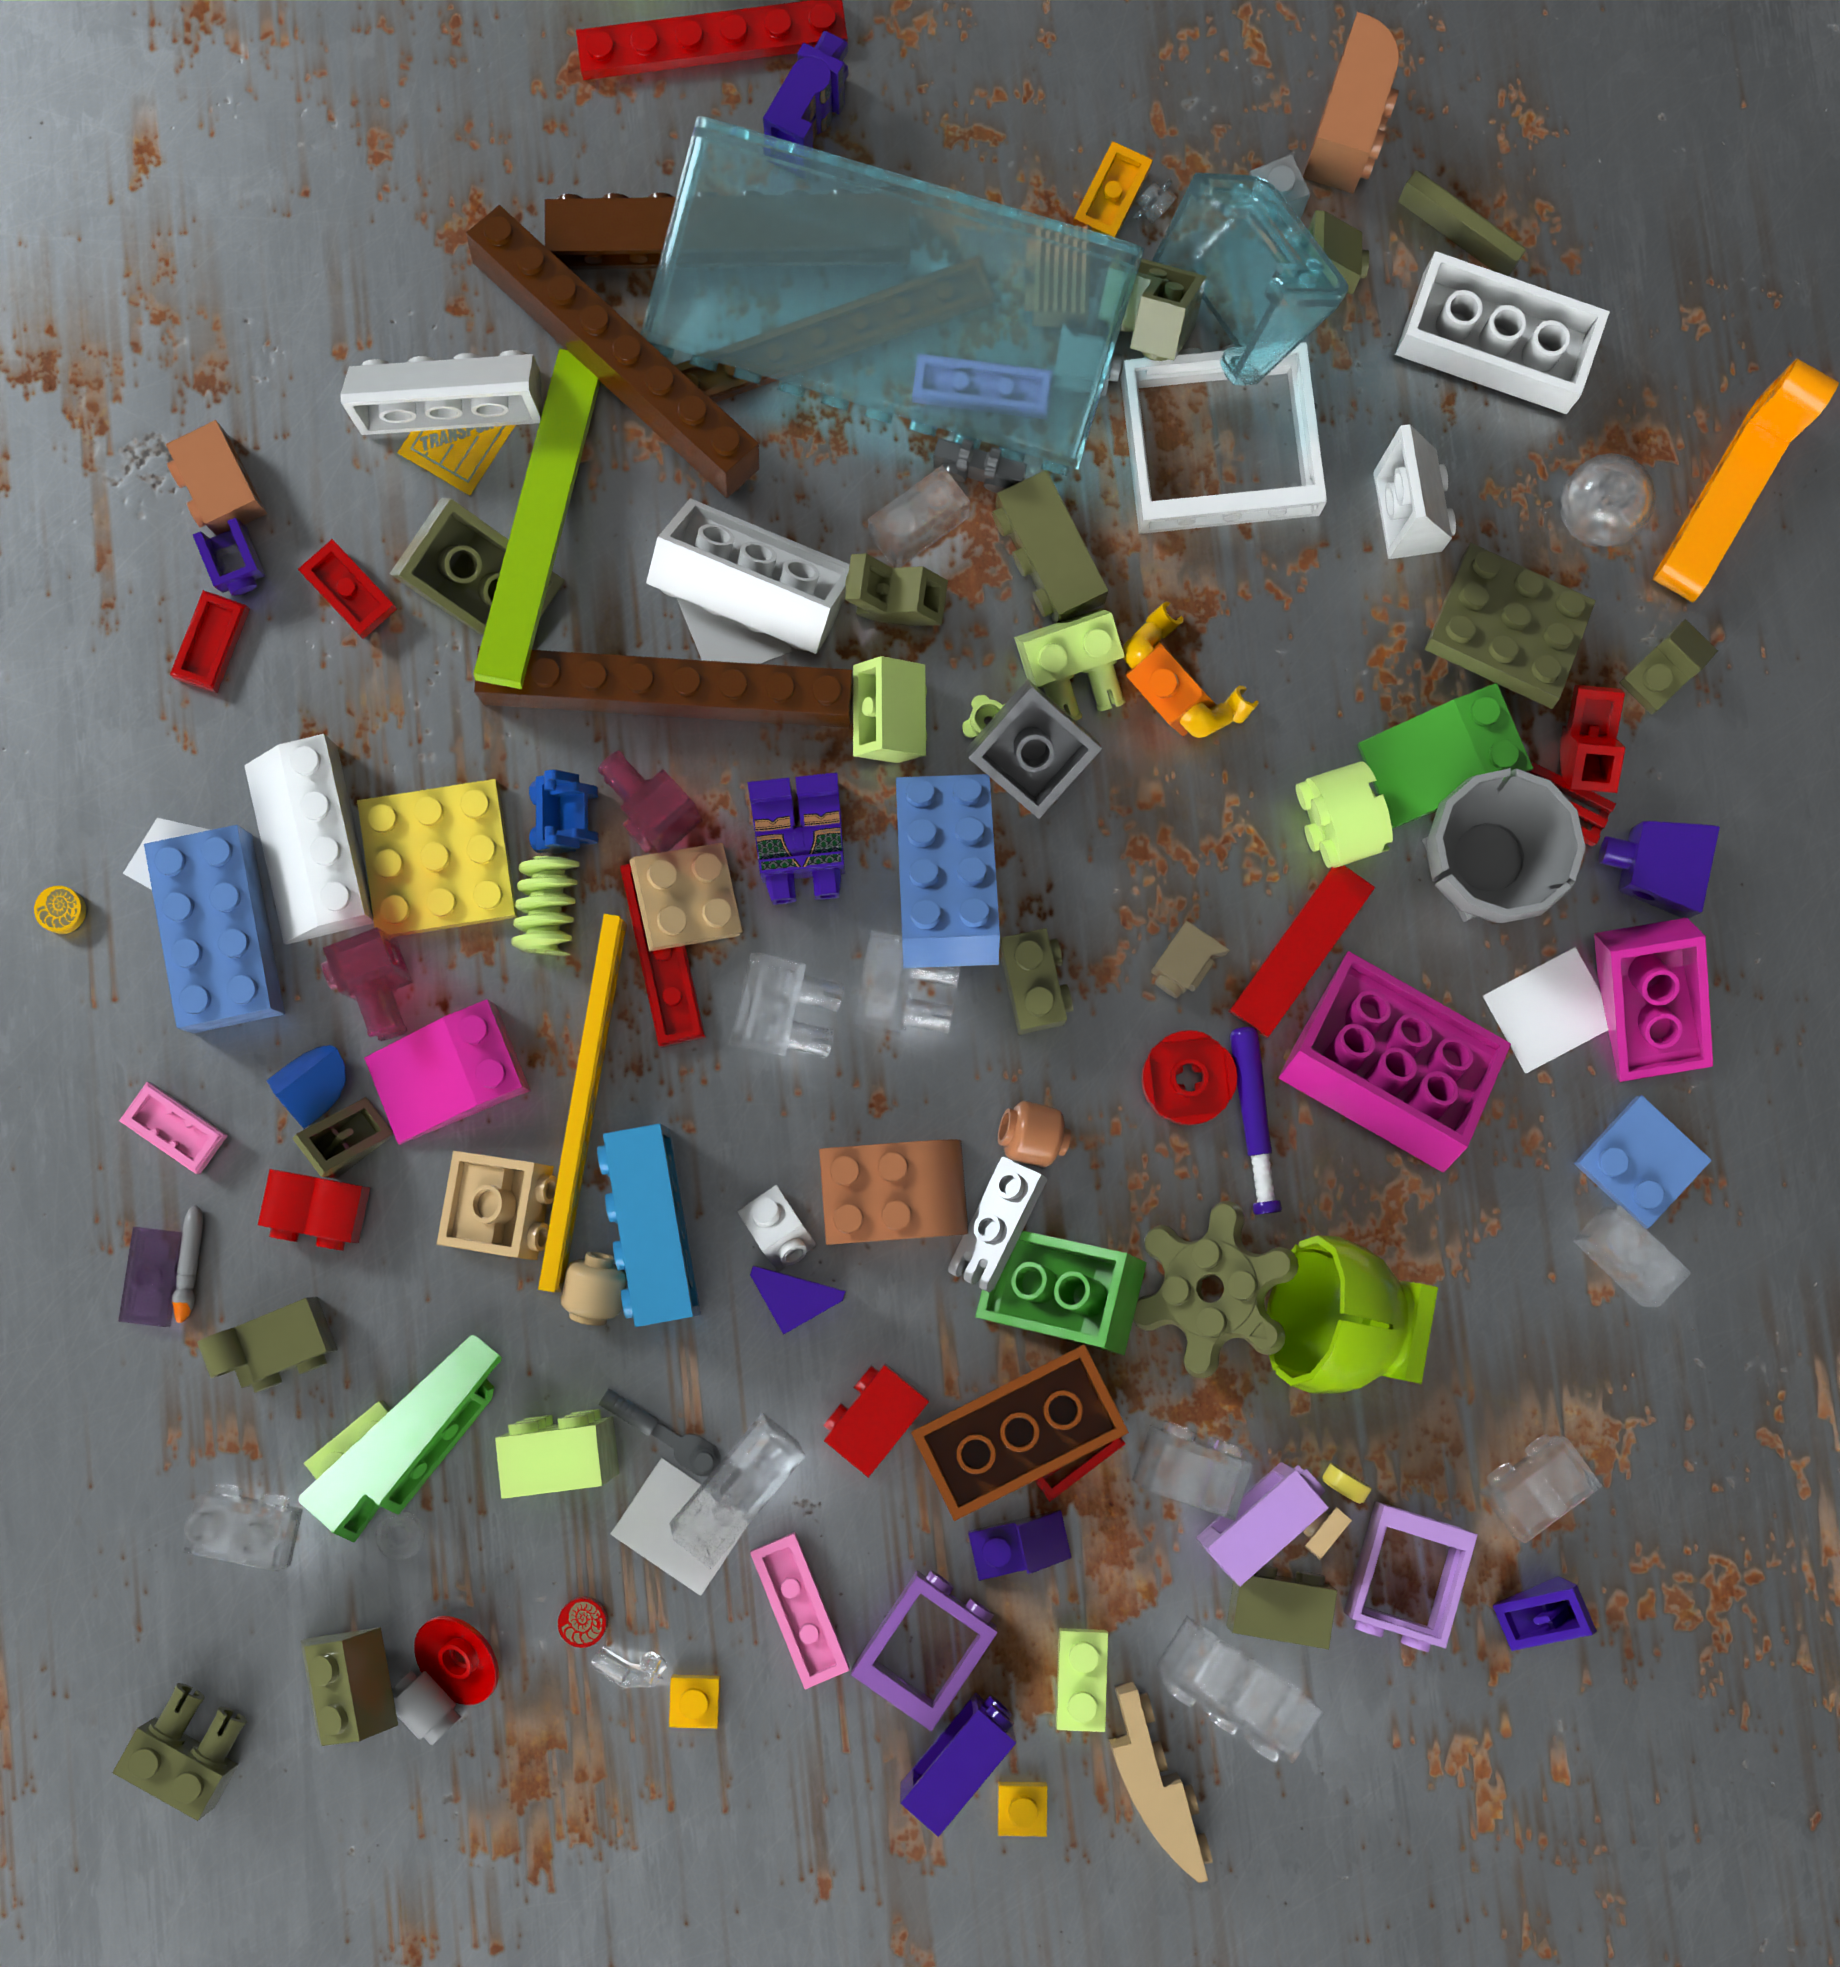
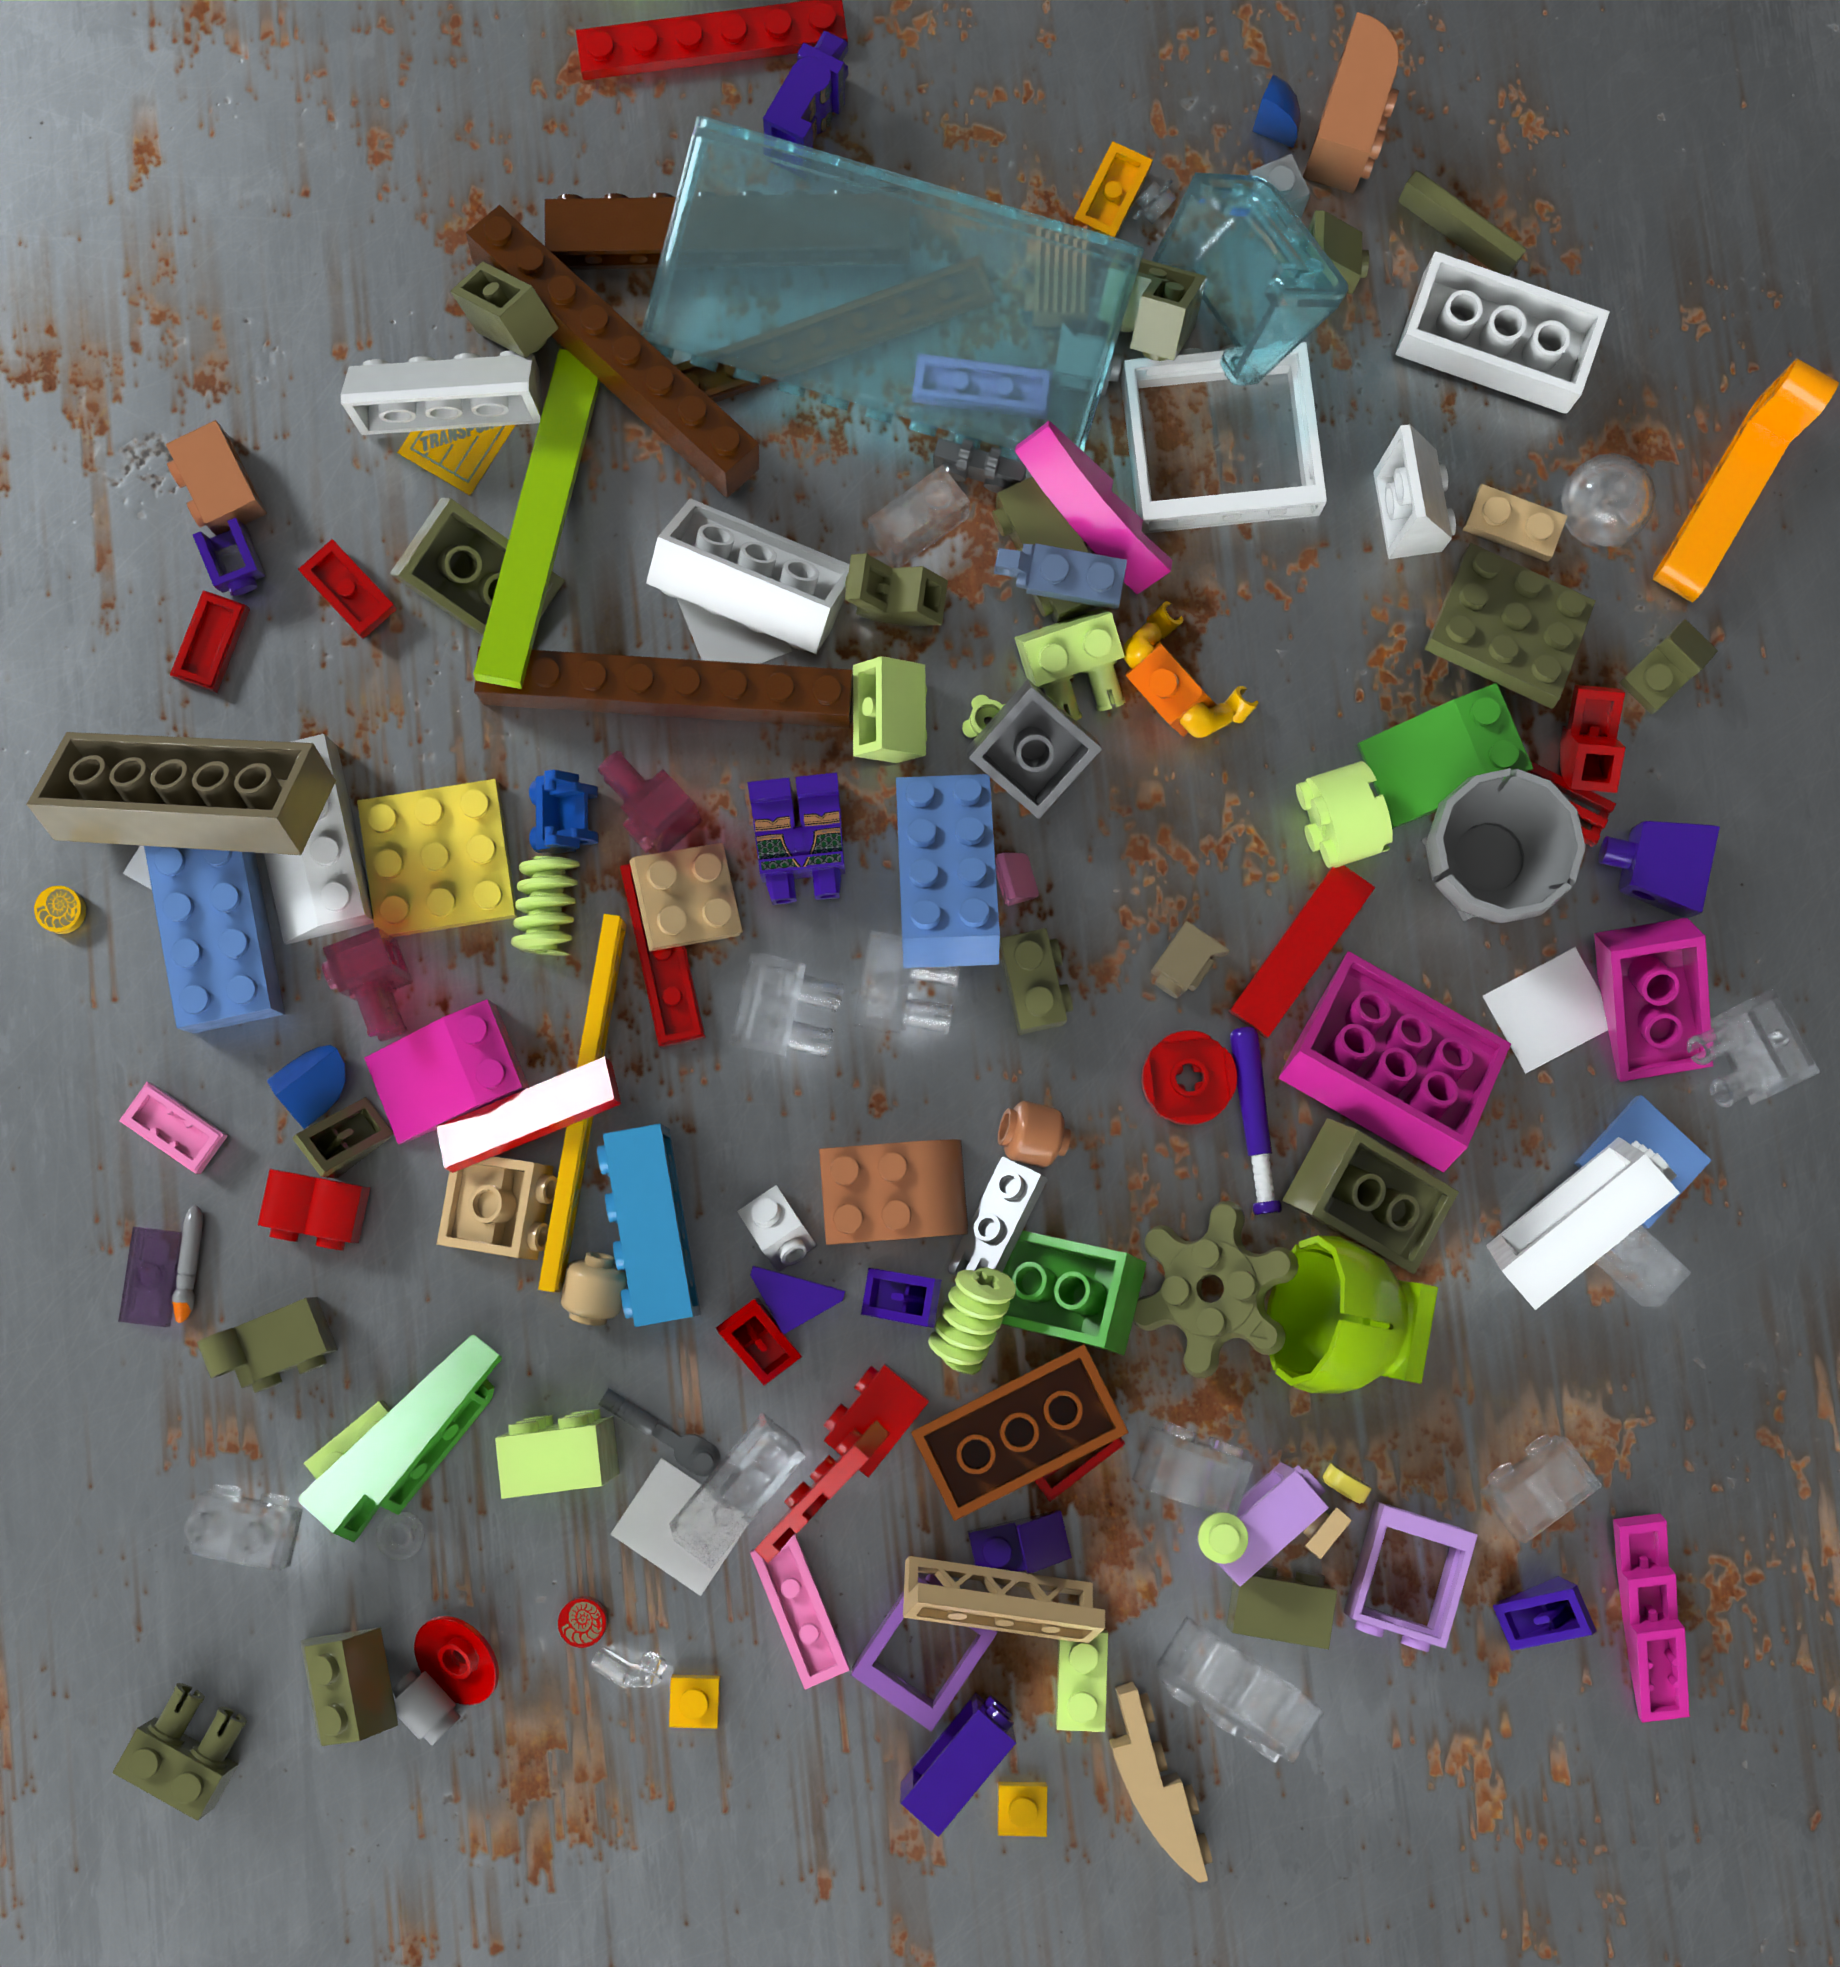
(183, 792): none -> dark tan brick
(504, 309): none -> olive brick
(528, 1115): none -> tile
(759, 1341): none -> red slope
(828, 1479): none -> red wing
(901, 1297): none -> dark purple slope
(972, 1318): none -> yellowish green piece
(997, 1610): none -> tan fence
(1015, 878): none -> bright pink slope
(1064, 574): none -> sand blue hinge
(1087, 502): none -> dark pink slope
(1222, 1537): none -> yellowish green plate
(1278, 113): none -> blue brick
(1370, 1195): none -> olive slope
(1514, 523): none -> tan plate
(1583, 1219): none -> white window
(1651, 1618): none -> dark pink slope
(1759, 1047): none -> clear brick

